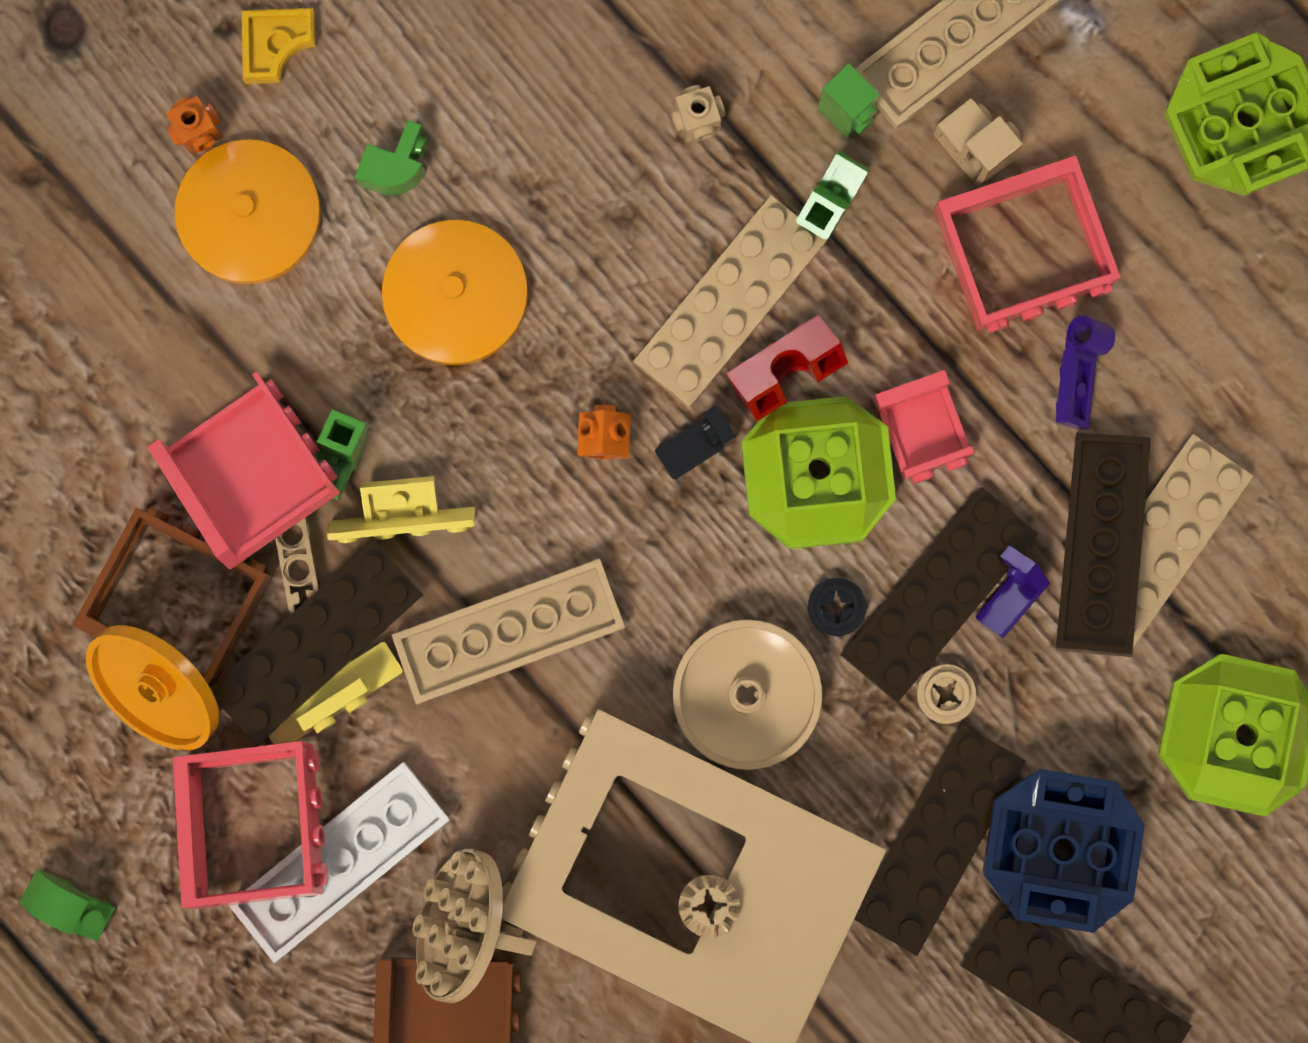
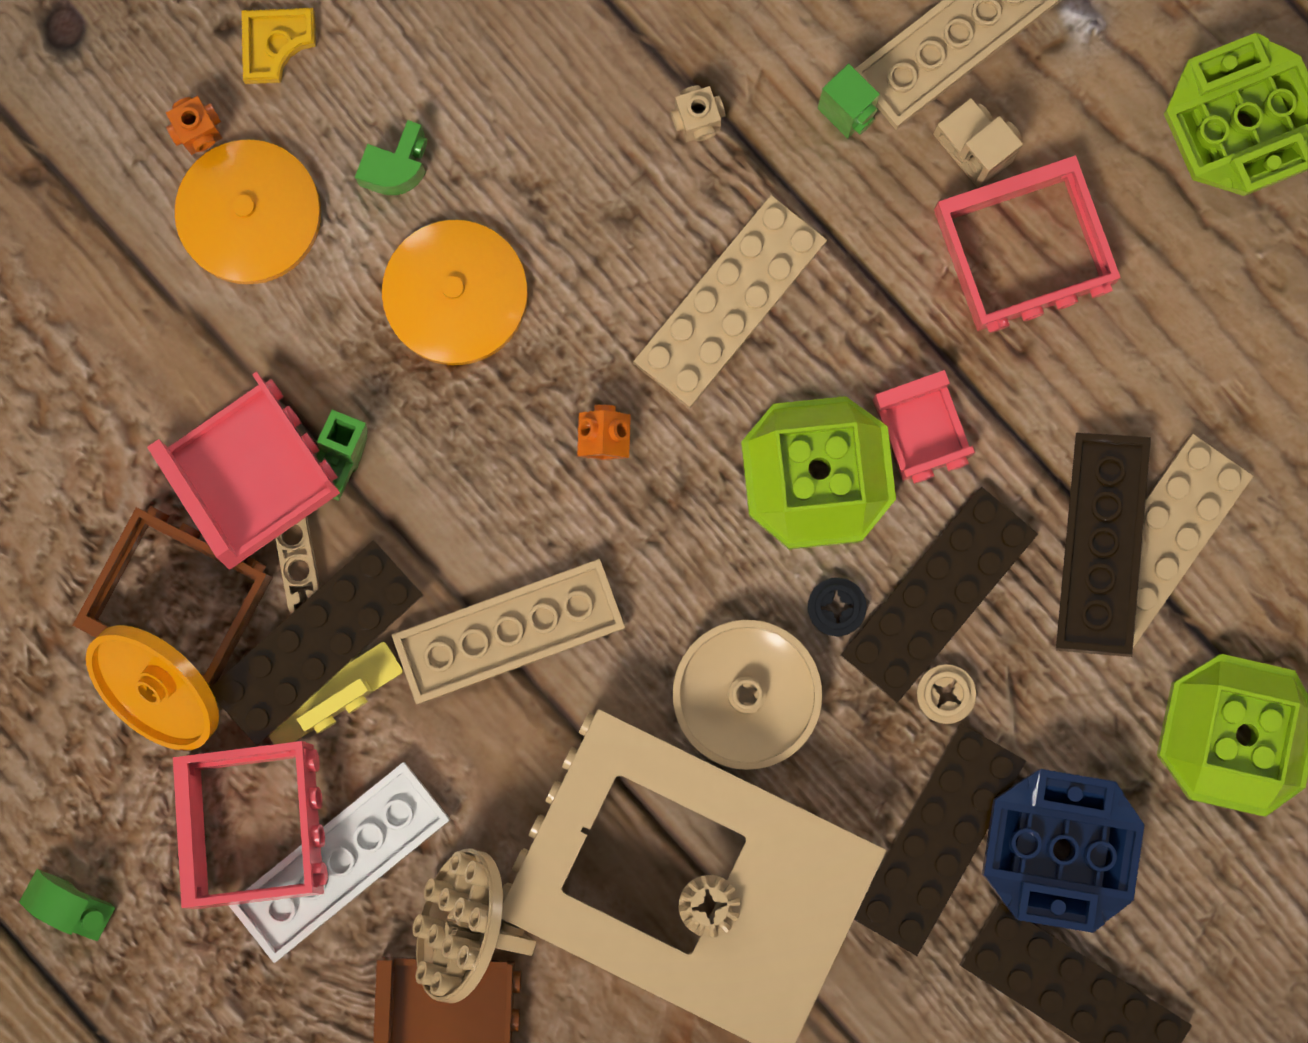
(400, 508): light yellow bracket -> none
(696, 444): black bracket -> none
(807, 348): arch -> none
(833, 196): brick -> none
(1015, 596): dark purple bracket -> none
(1084, 342): dark purple plate -> none

